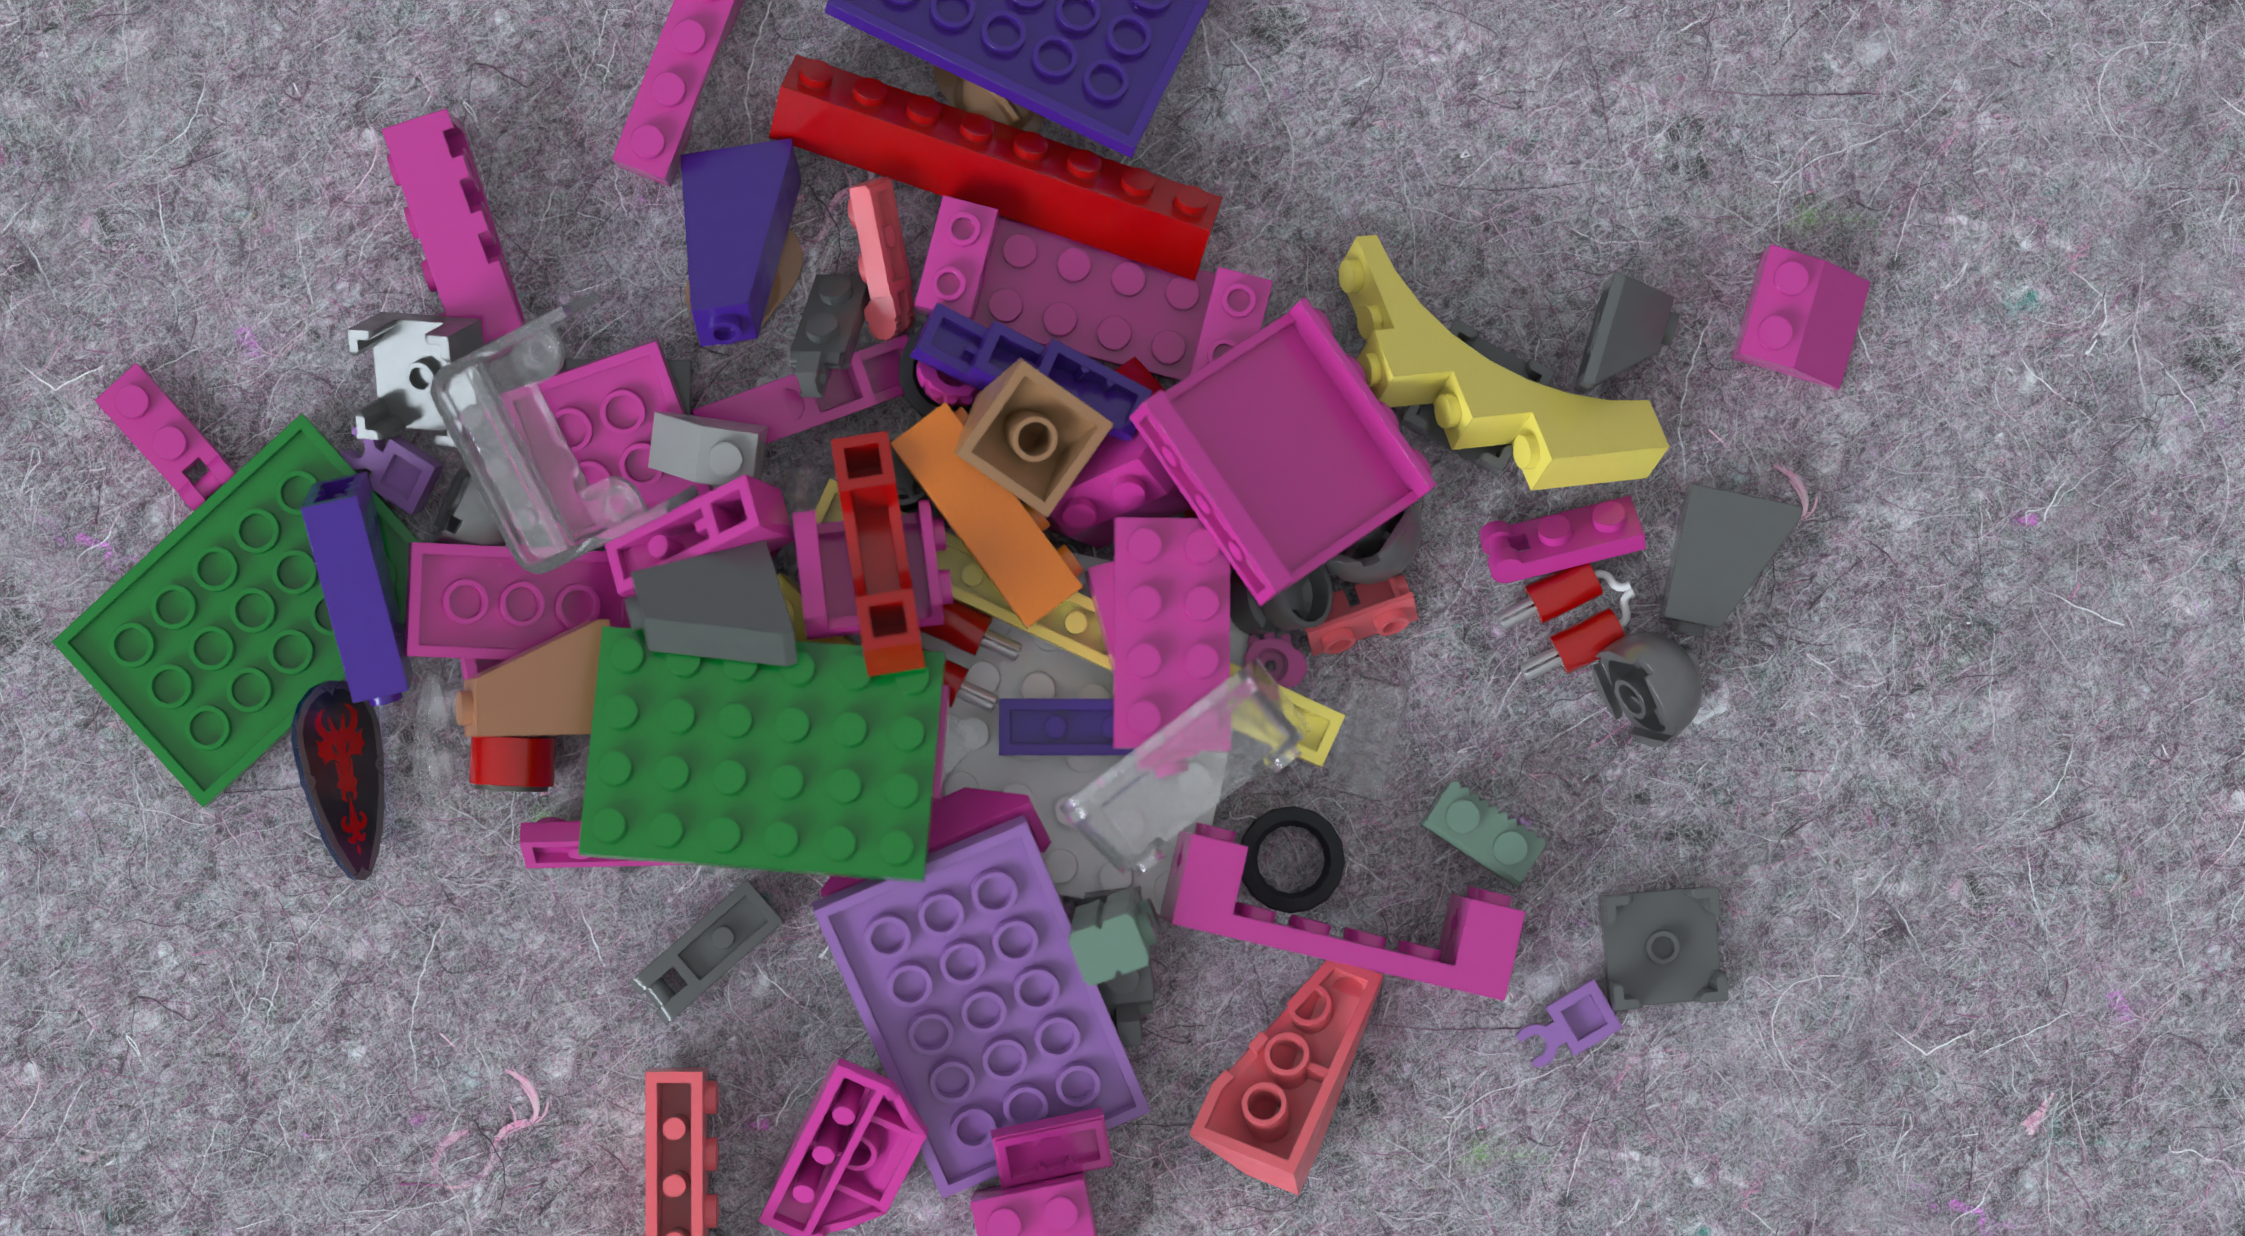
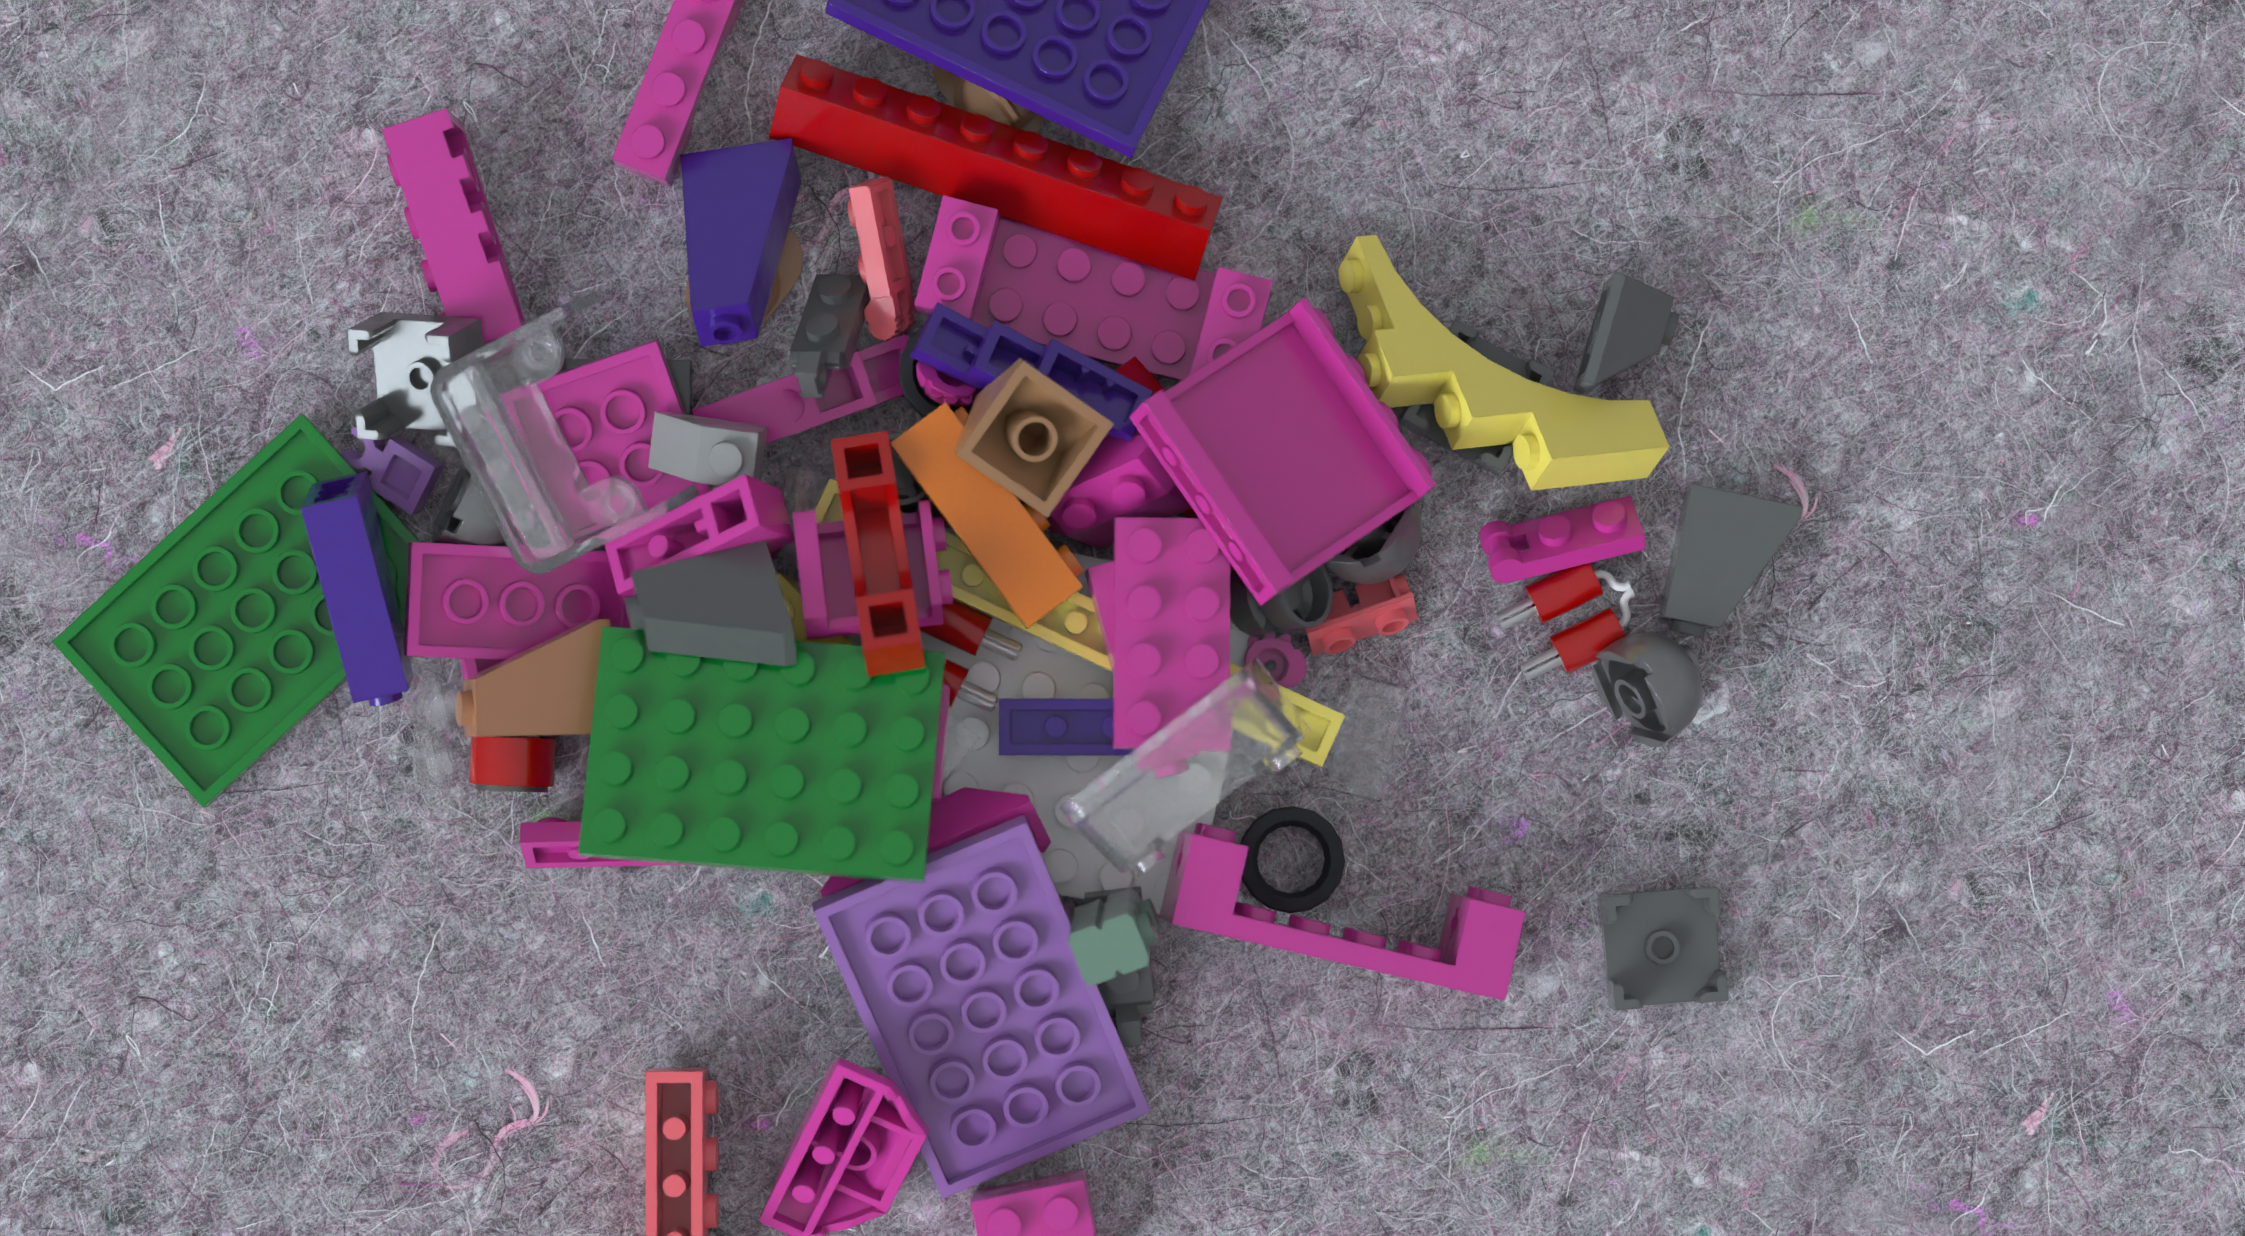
(164, 435): dark pink plate -> none
(342, 773): shield -> none
(709, 950): dark grey plate -> none
(1051, 1148): dark pink plate -> none
(1283, 1090): coral wedge -> none
(1483, 833): sand green brick -> none
(1578, 1020): medium lavender plate -> none
(1801, 317): dark pink slope -> none

